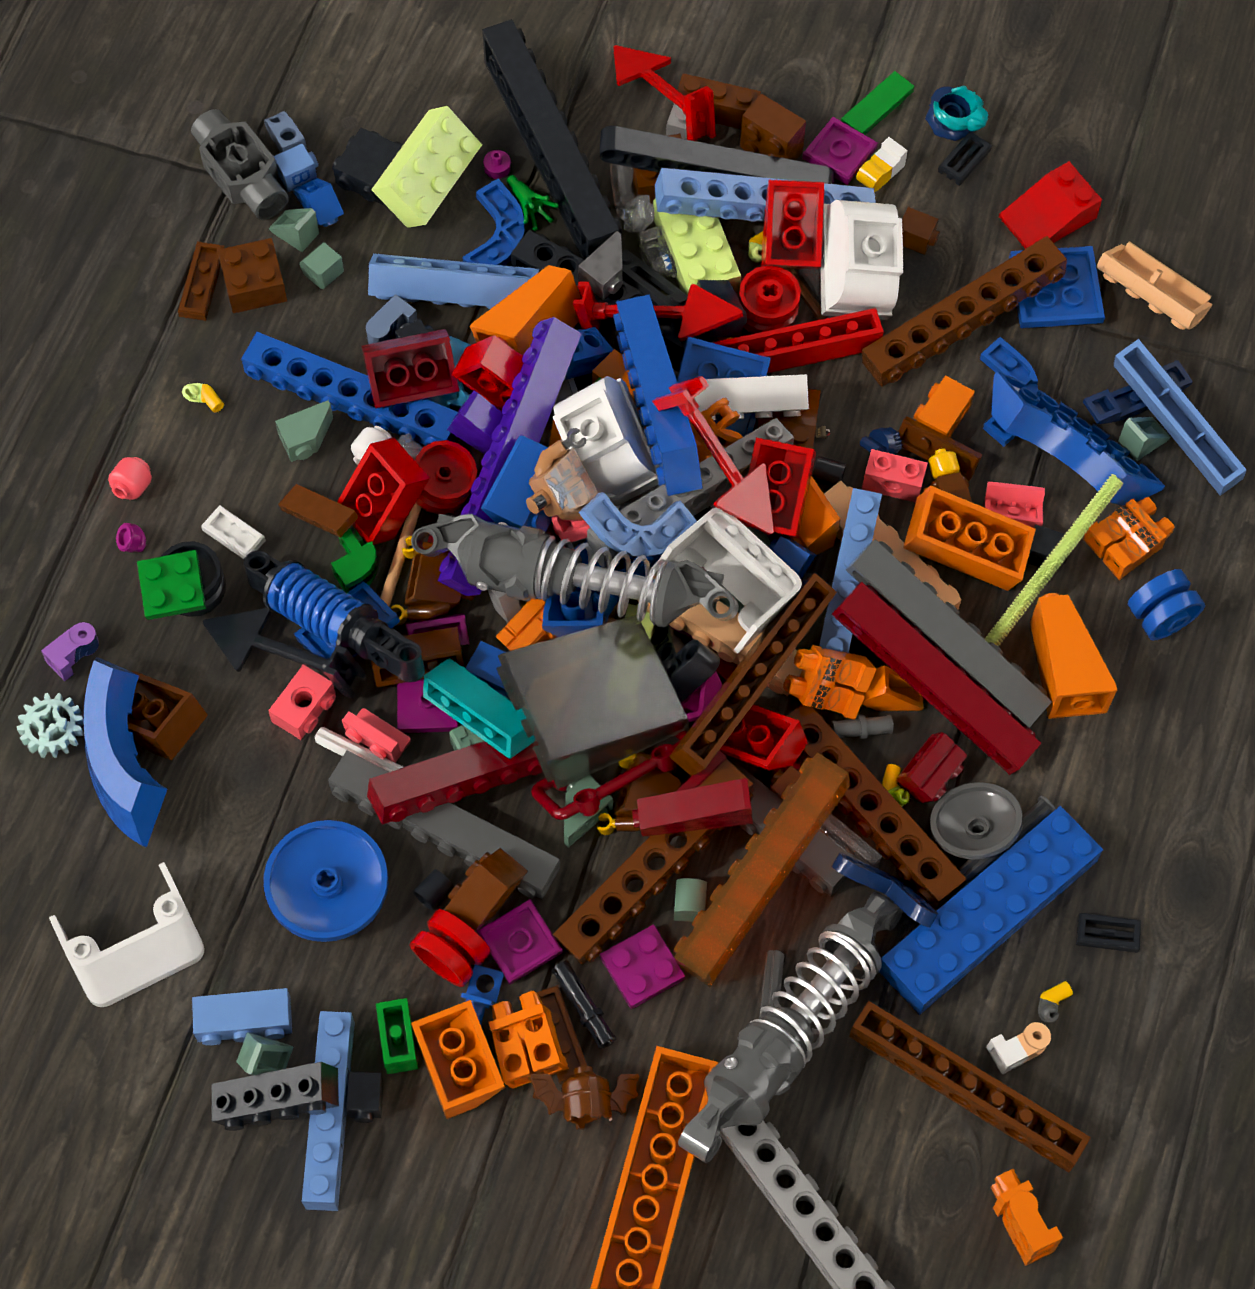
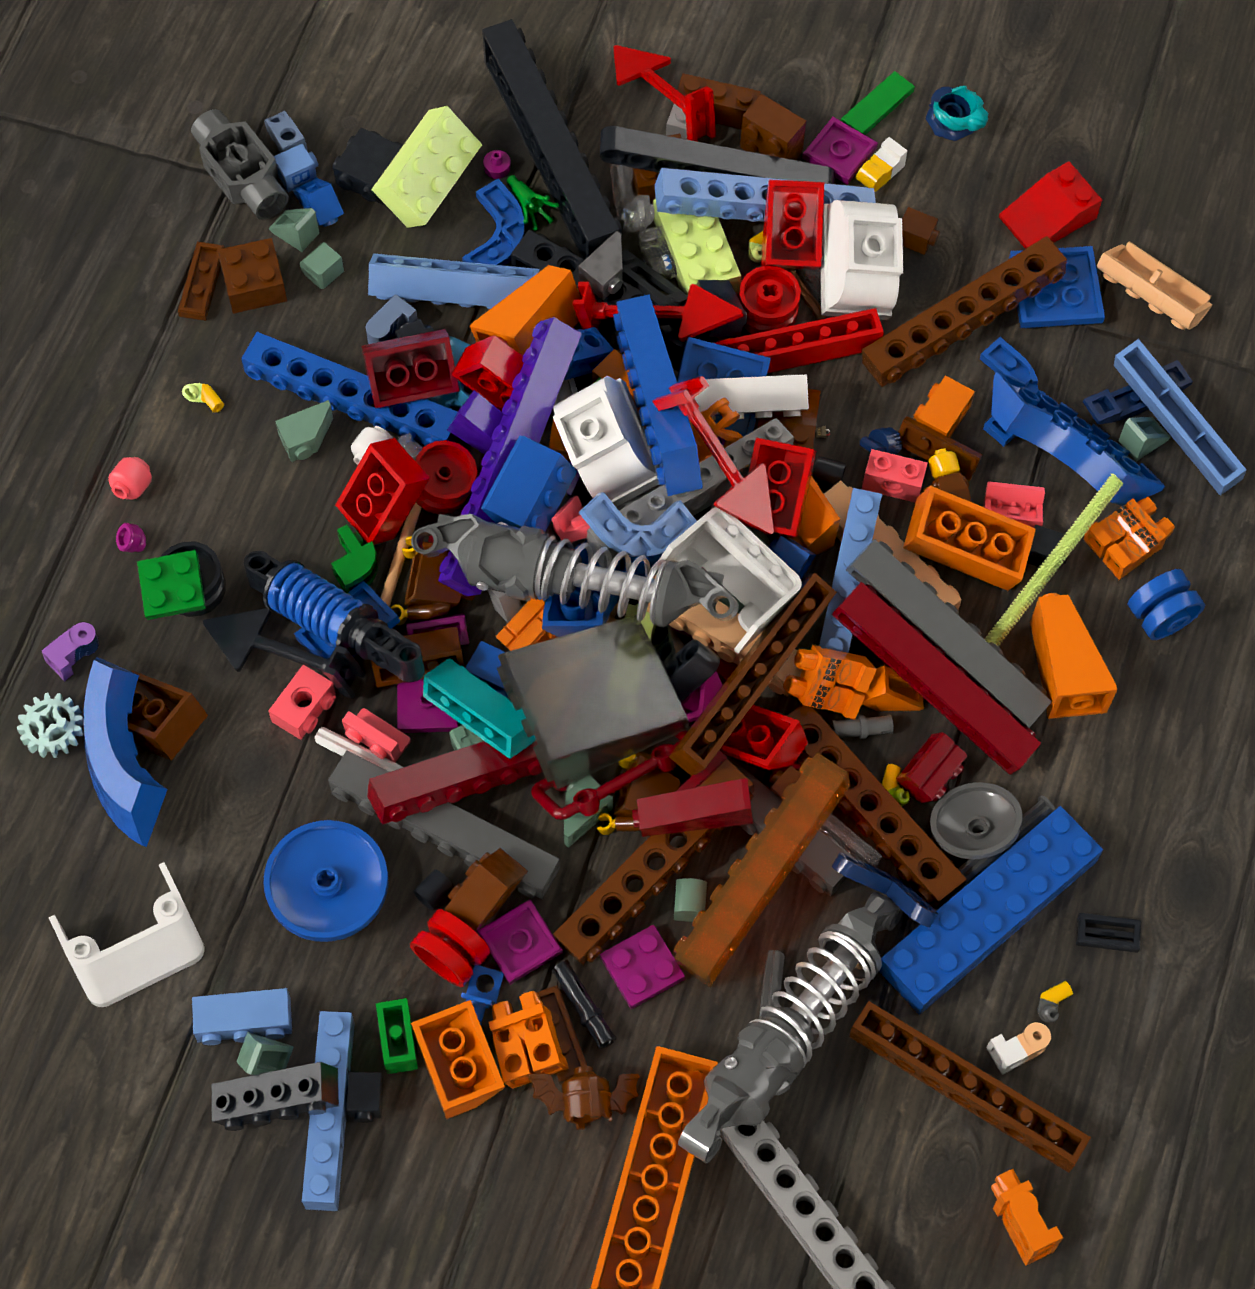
(232, 532): white plate -> none
(318, 510): reddish brown tile -> none
(561, 481): medium nougat torso -> none
(953, 172): black tile -> none

